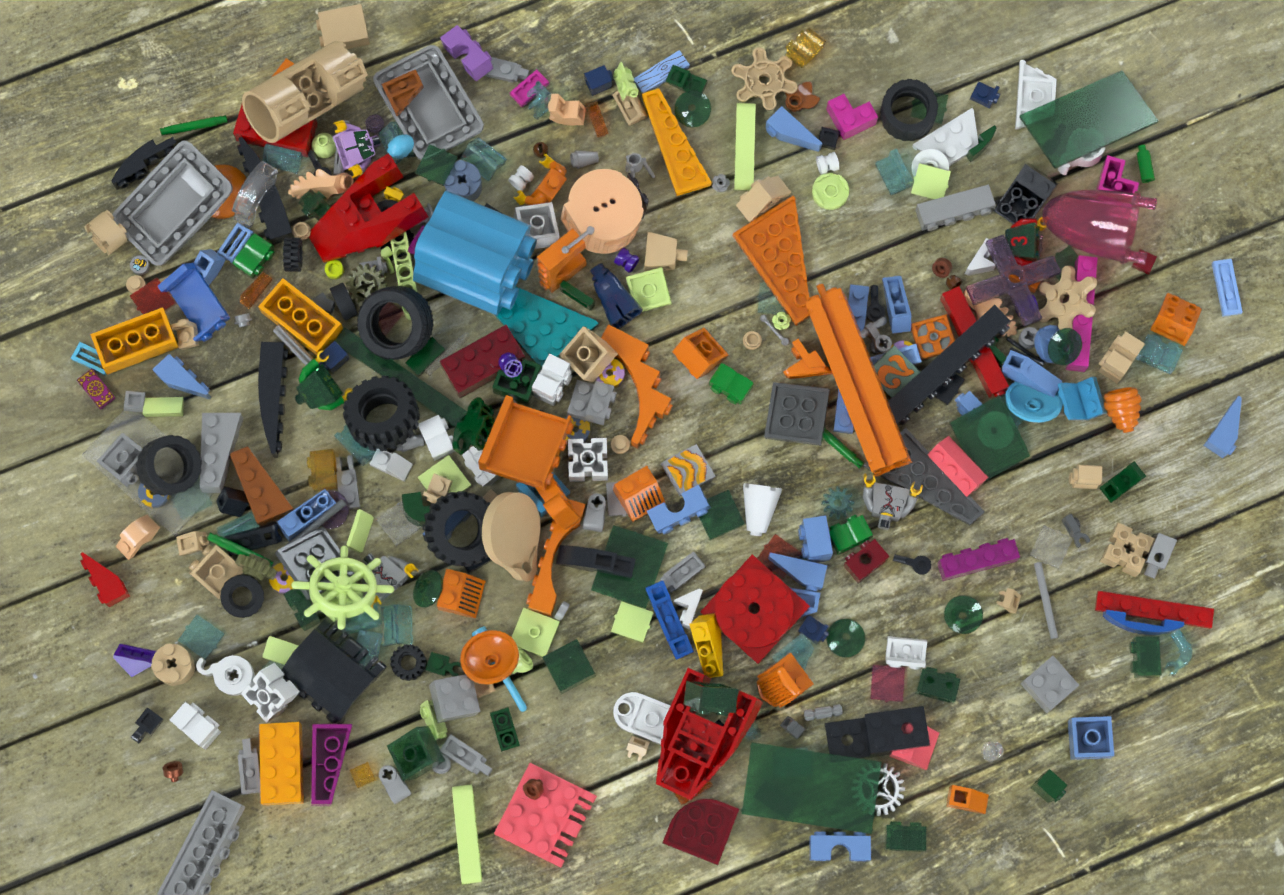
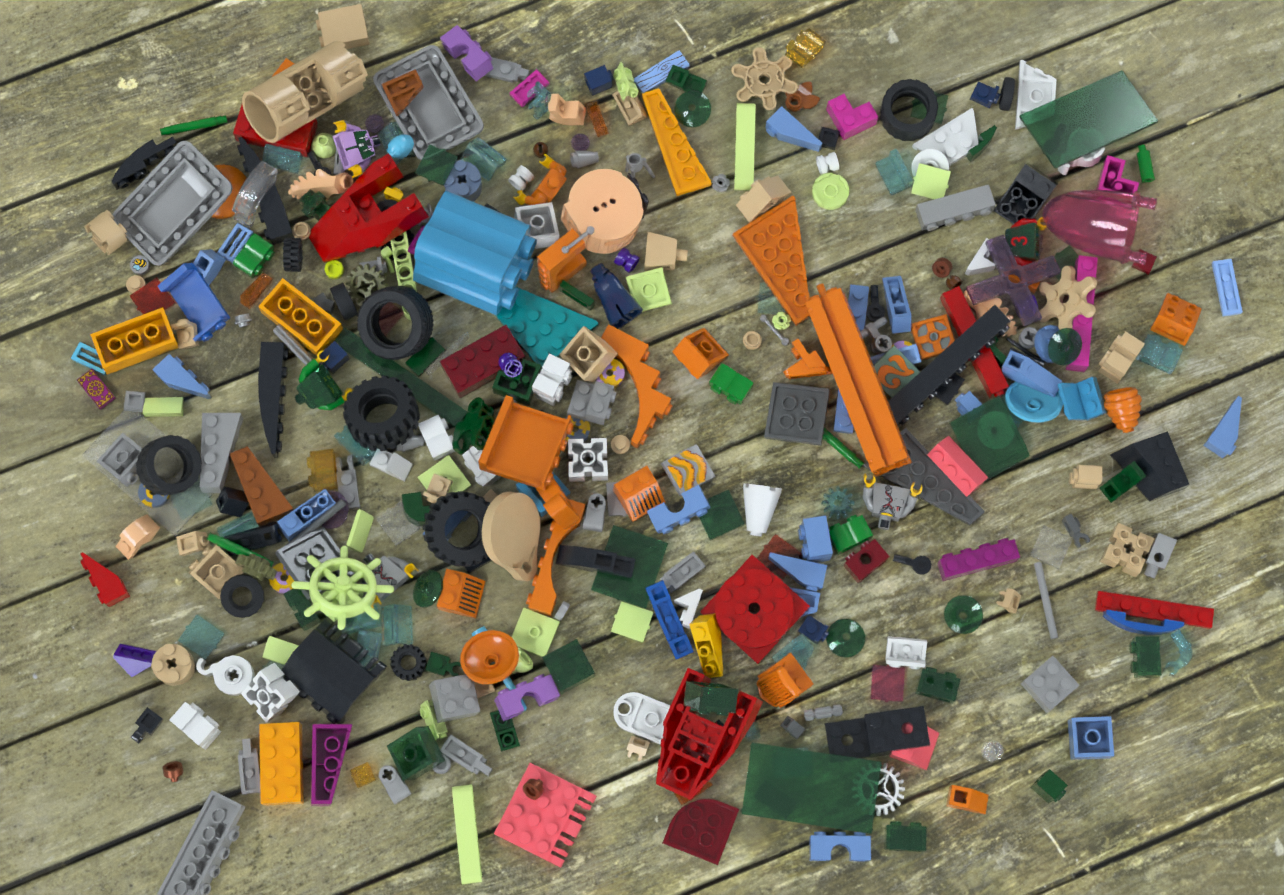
(541, 689): none -> medium lavender arch
(580, 142): none -> clear purple plate
(1007, 93): none -> black tyre
(1158, 462): none -> black wedge

